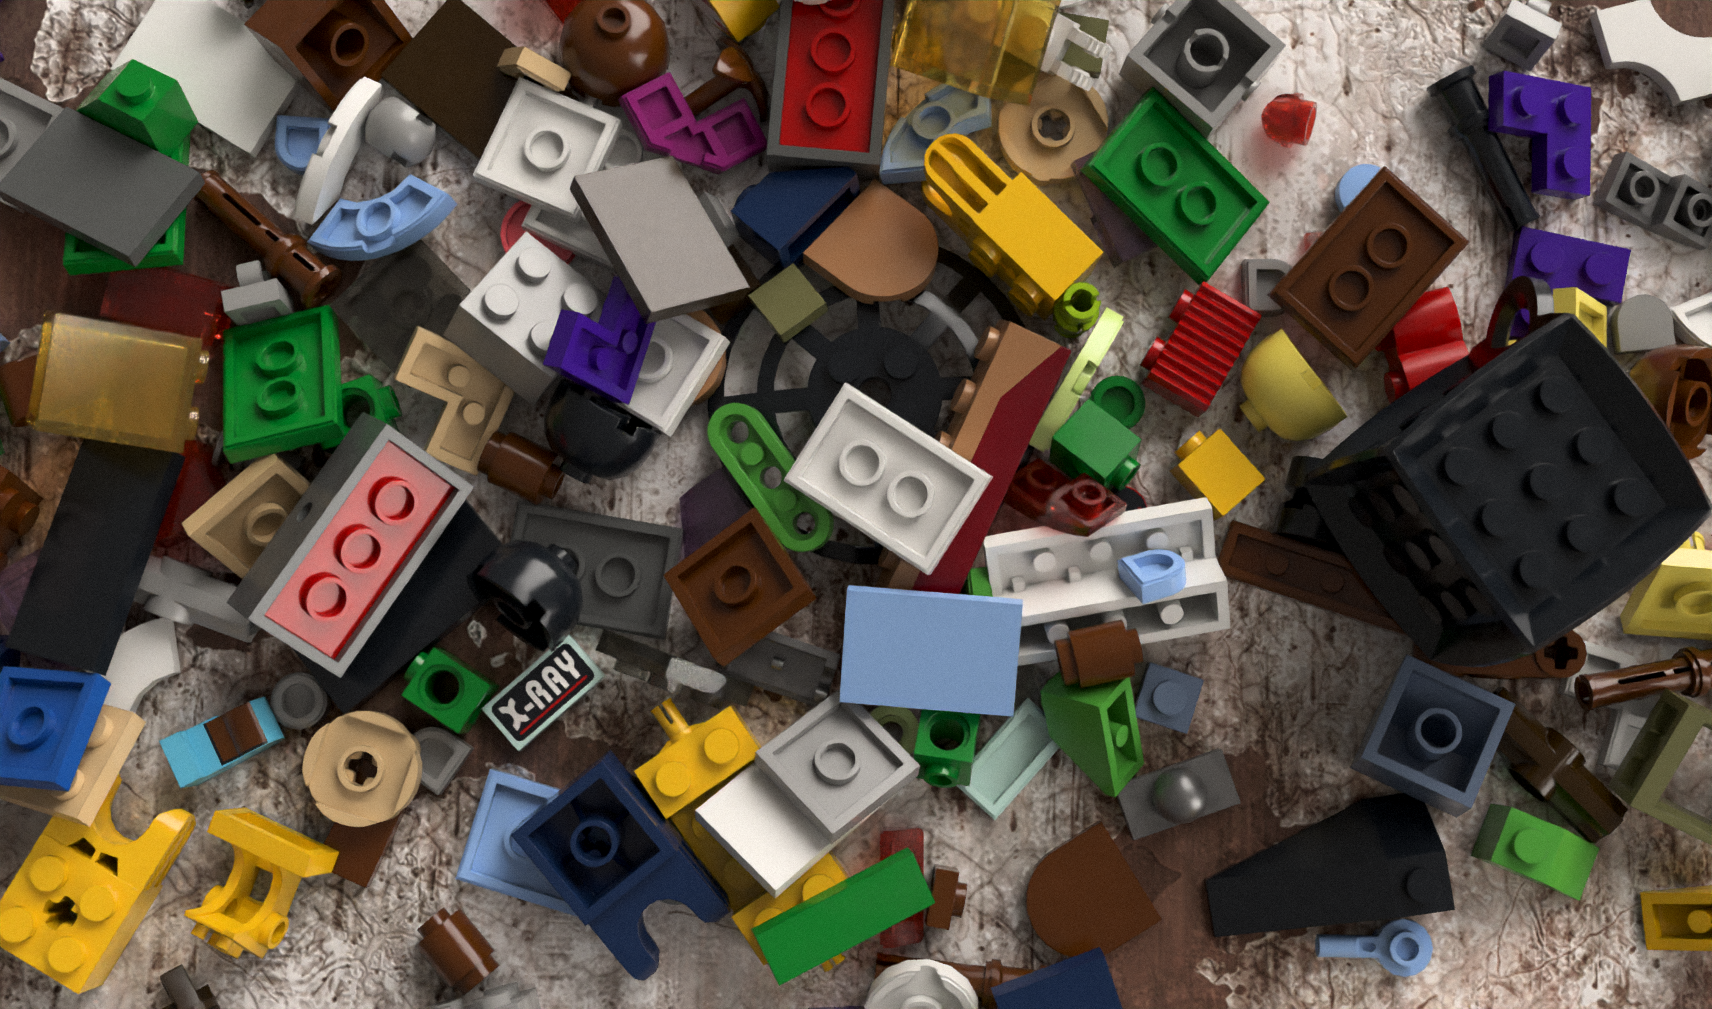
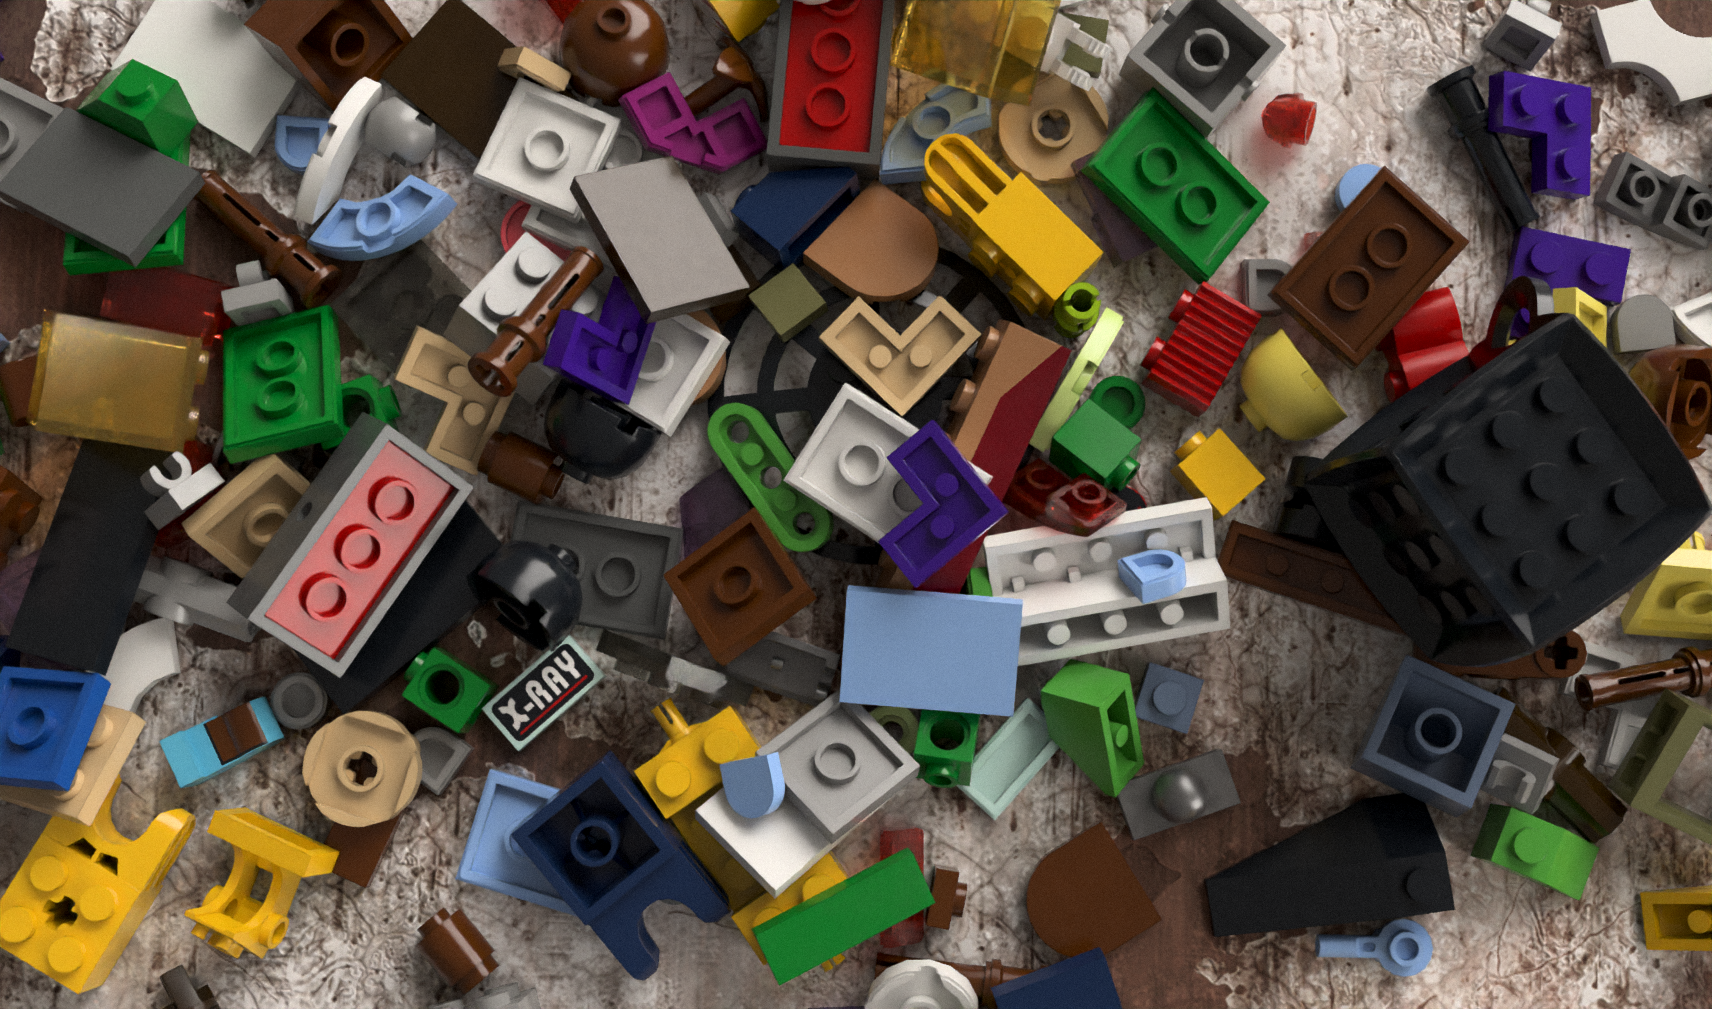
(179, 493): none -> light grey tile
(525, 335): none -> reddish brown pin
(754, 784): none -> light blue tile
(903, 365): none -> tan plate
(954, 505): none -> dark purple plate
(1098, 654): reddish brown brick -> none
(1519, 774): none -> light grey tile

